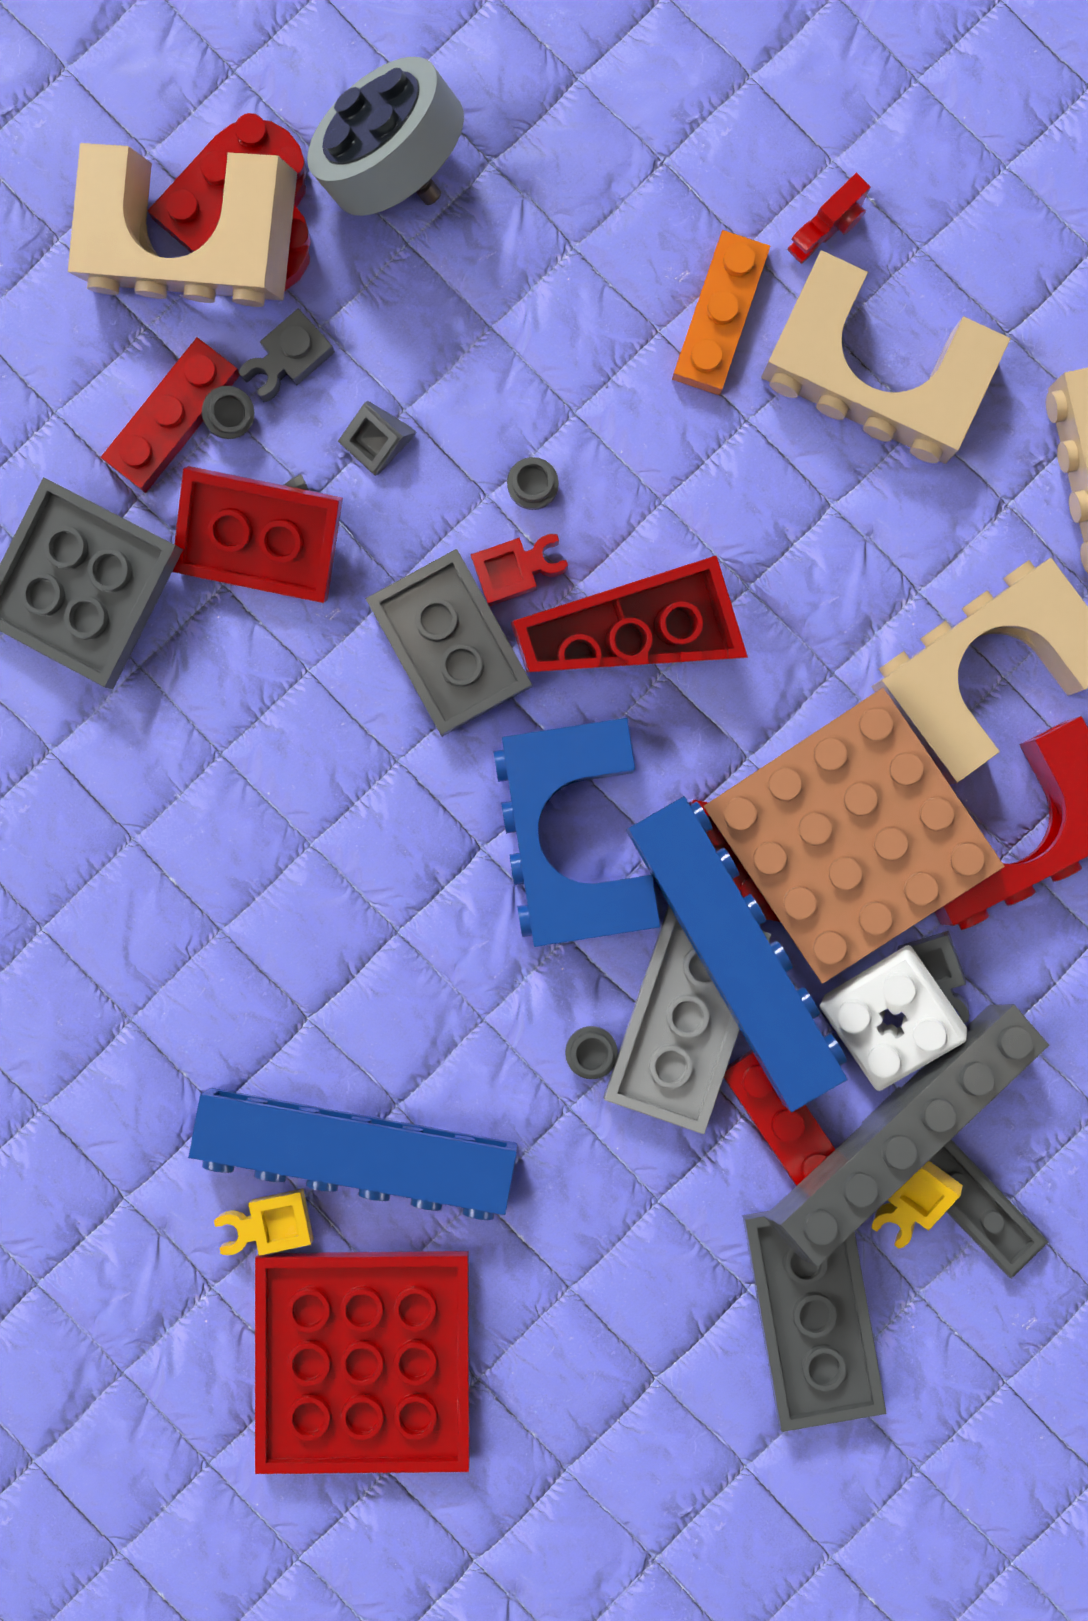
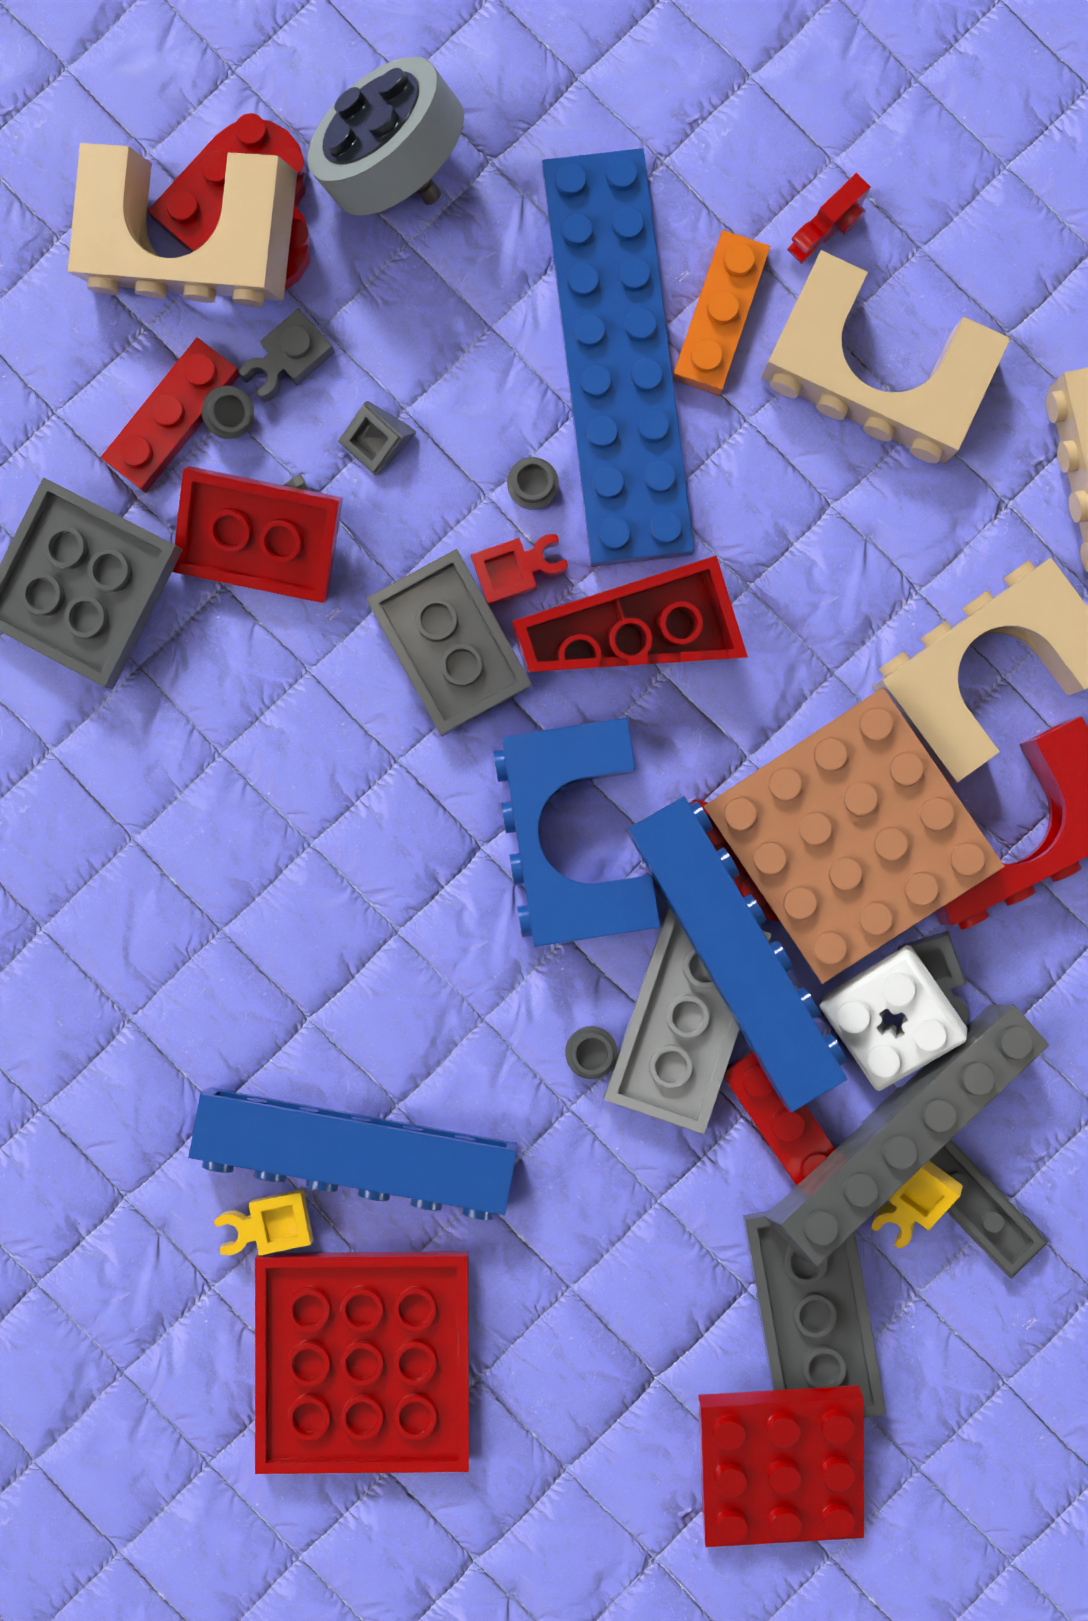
(617, 357): none -> blue plate
(782, 1466): none -> red plate

